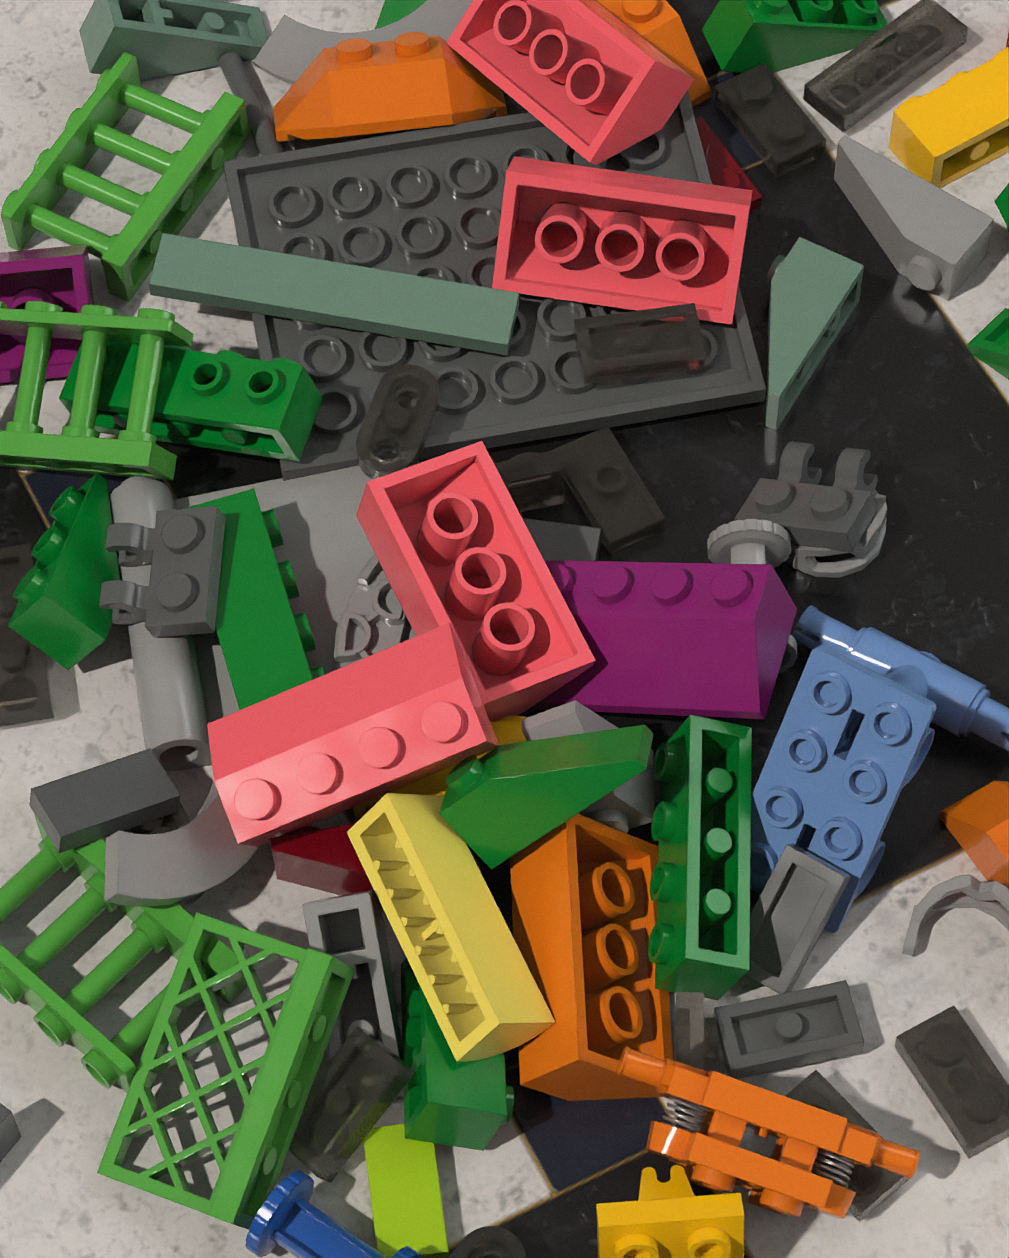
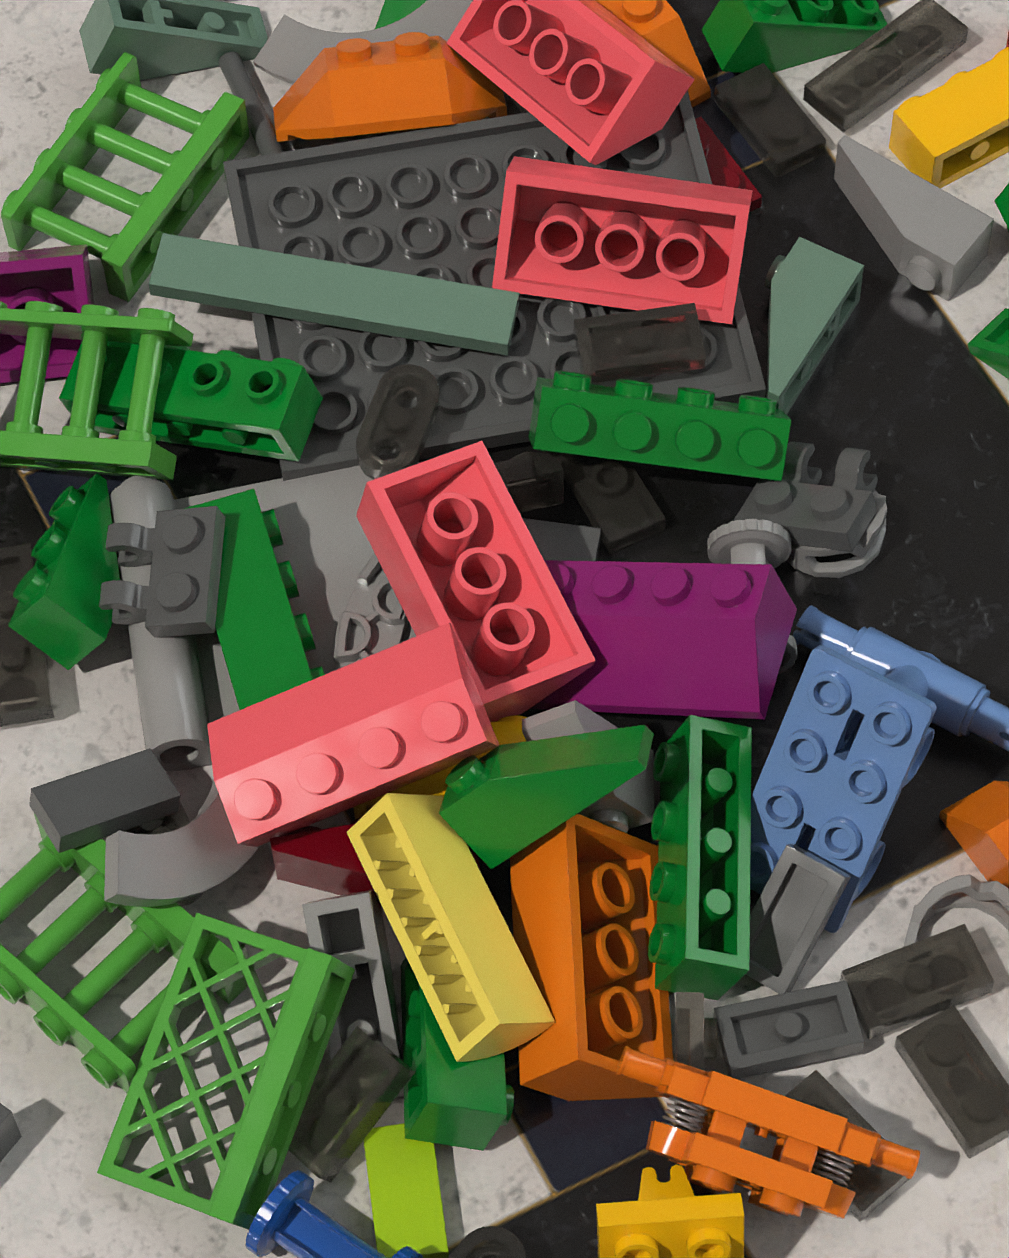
(659, 428): none -> green brick
(917, 981): none -> clear smoke plate

